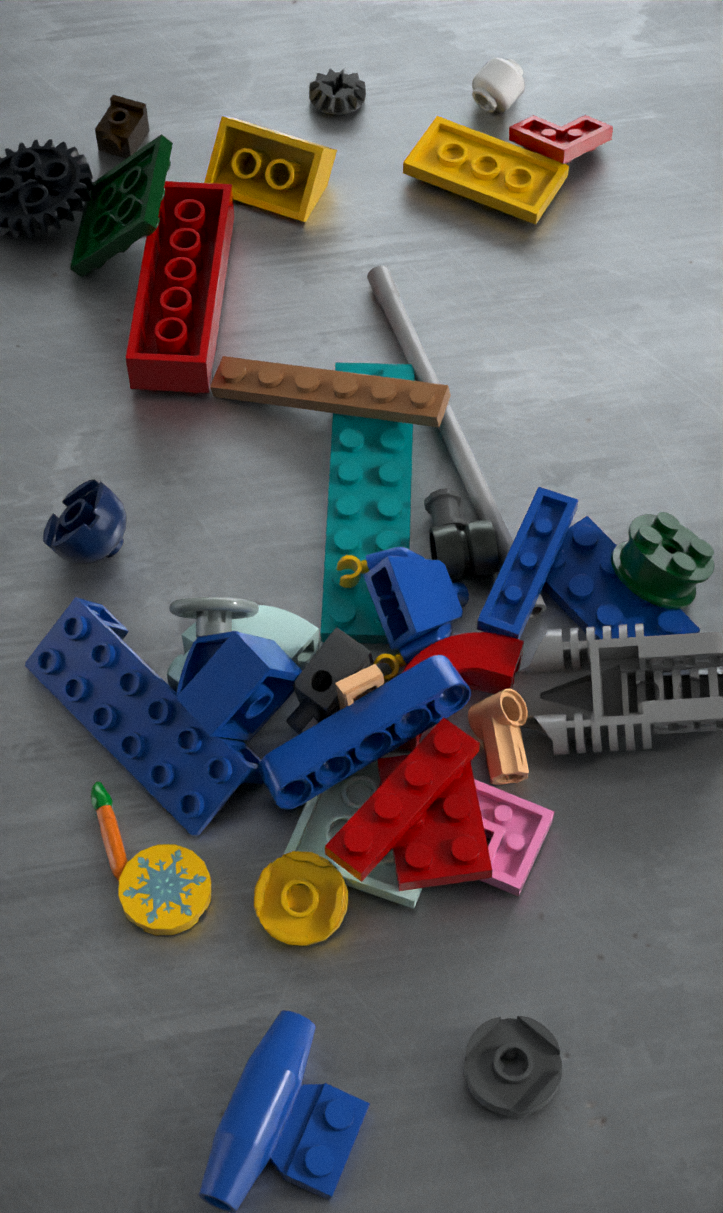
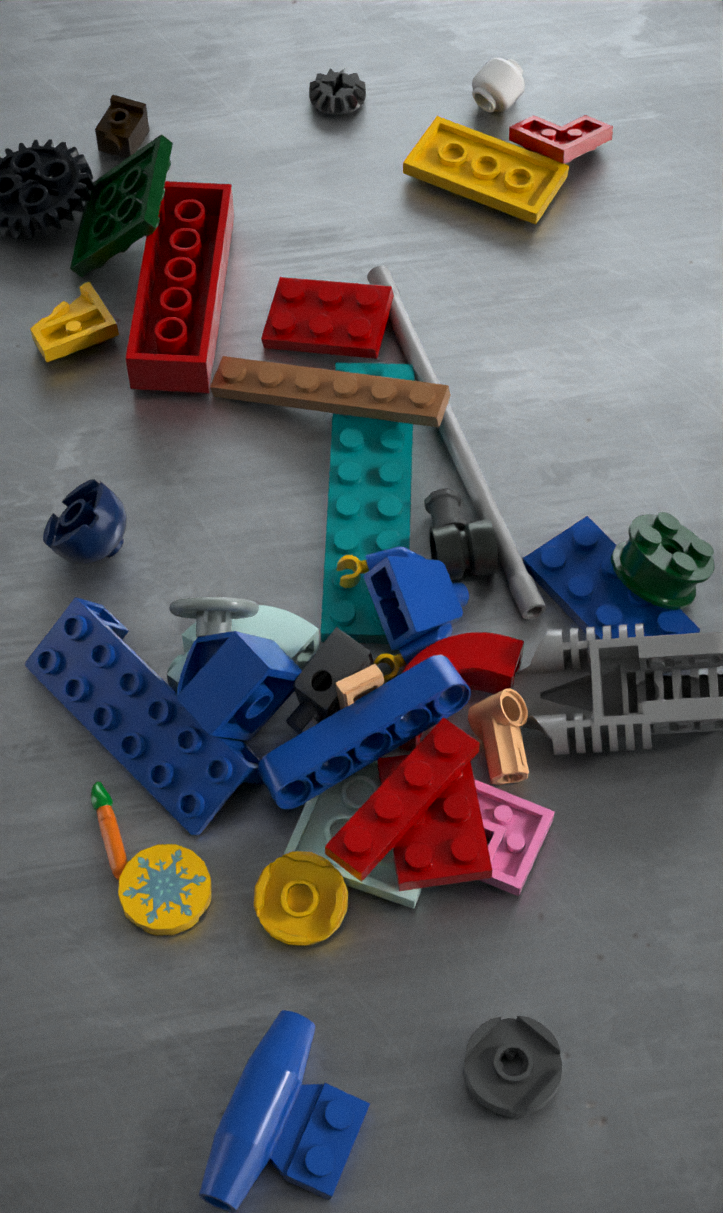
(74, 326): none -> yellow wing
(270, 168): yellow slope -> none
(327, 317): none -> red plate
(527, 564): blue plate -> none

